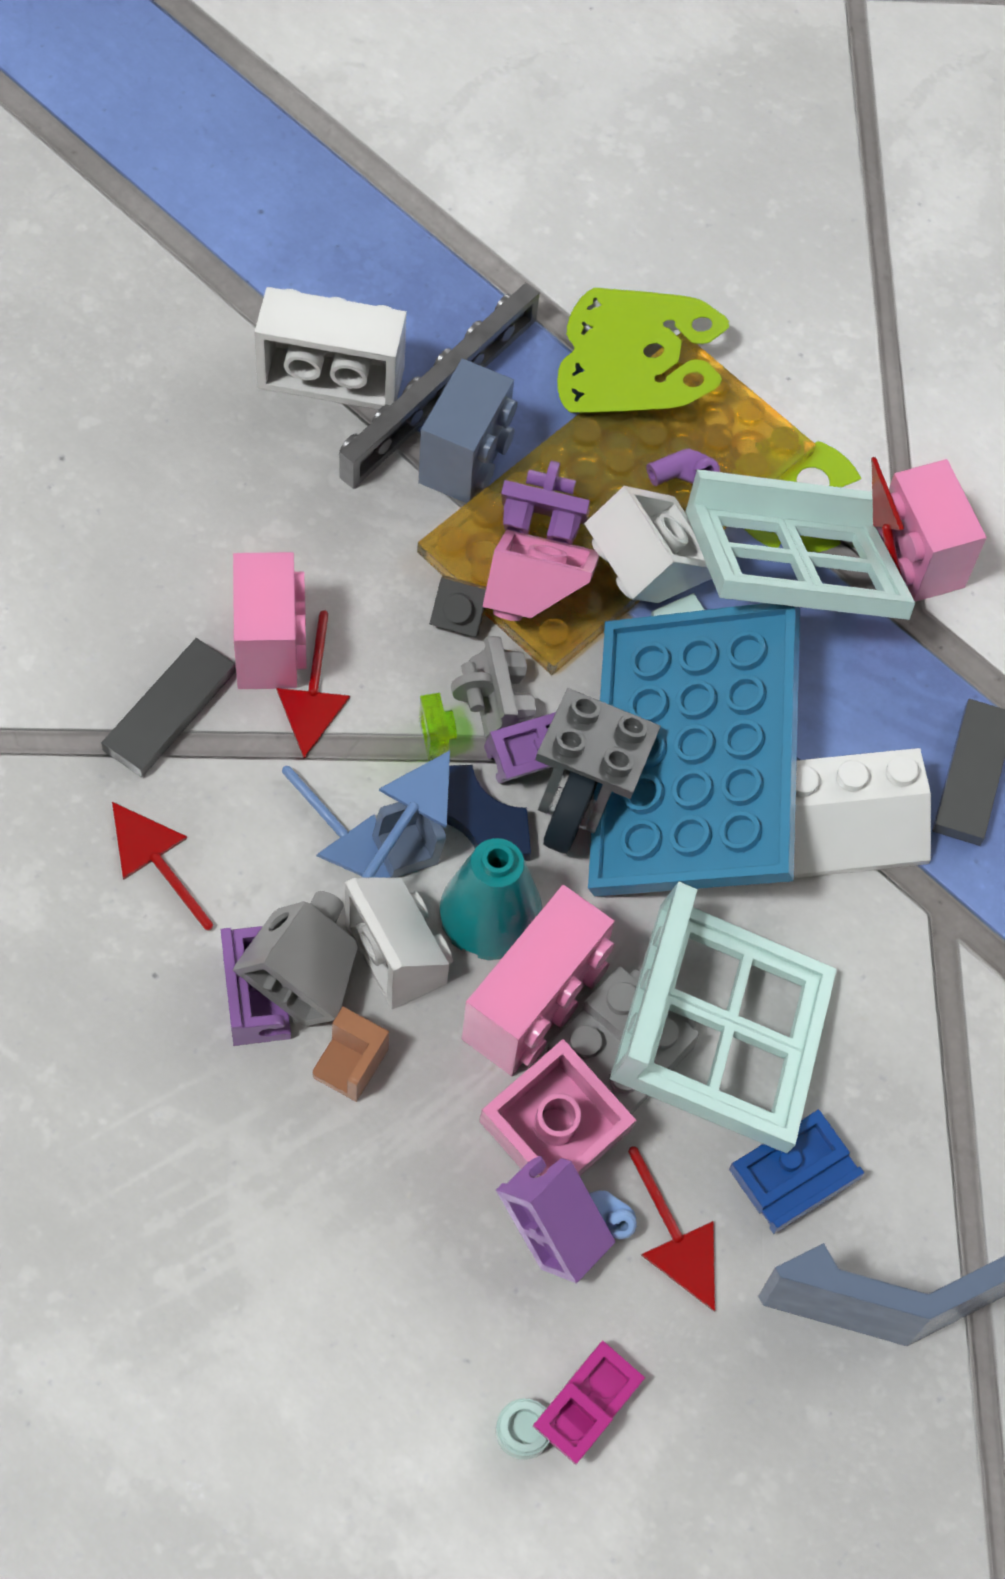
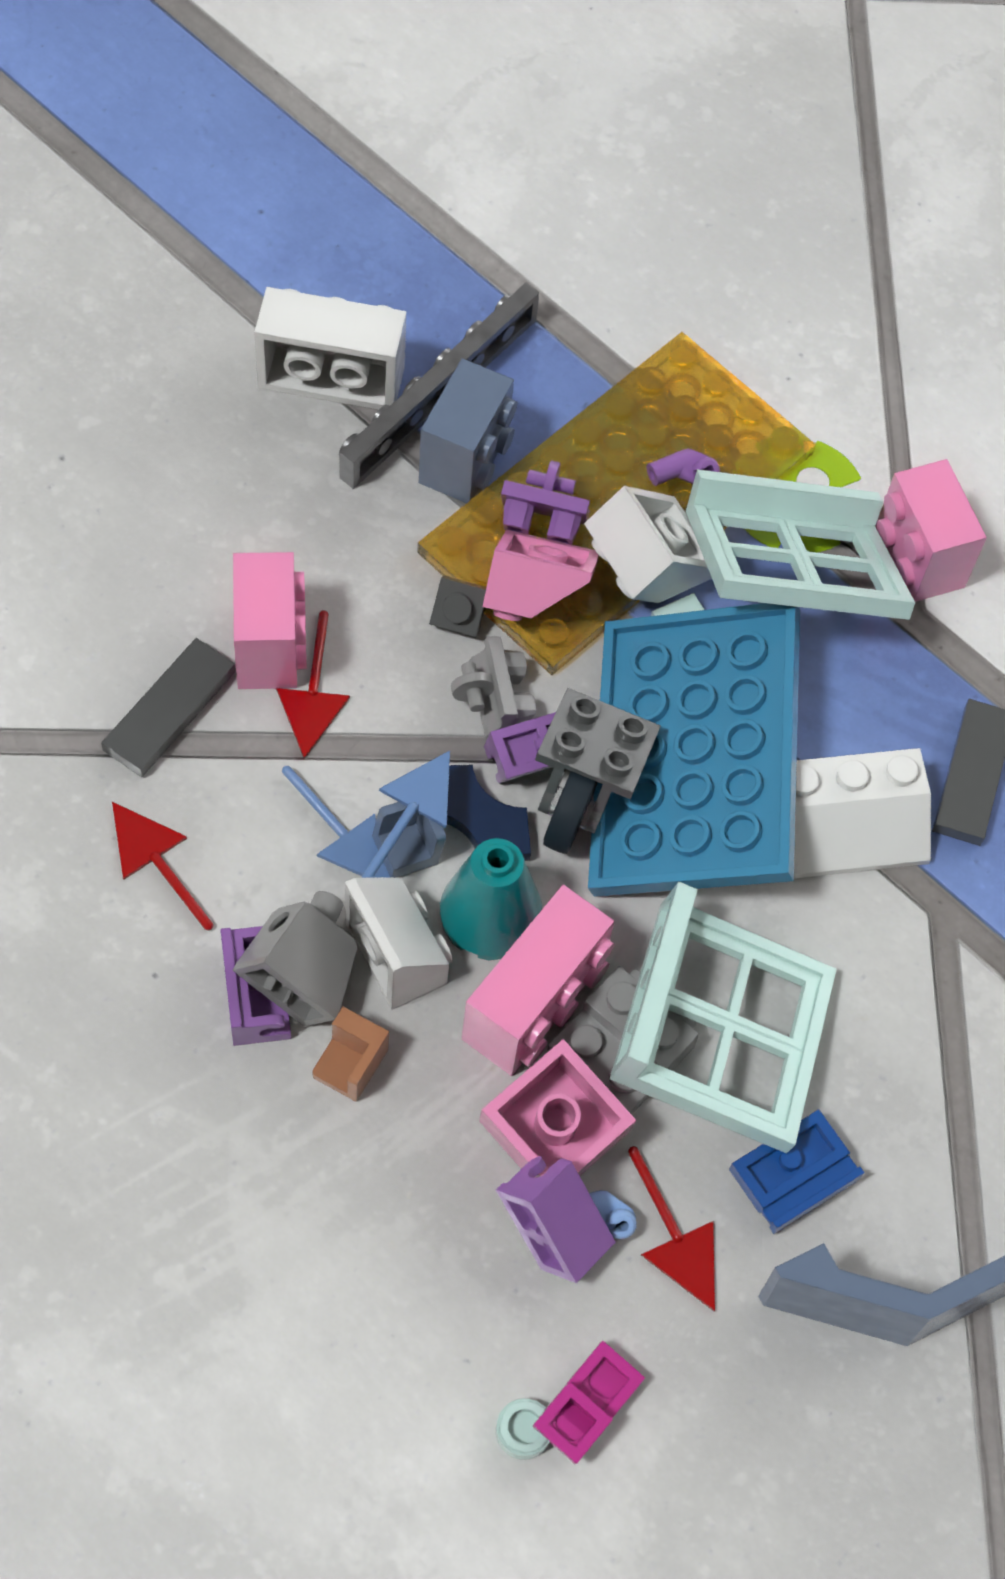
(436, 725): clear neon green plate -> none
(613, 354): lime piece -> none
(884, 510): red piece -> none

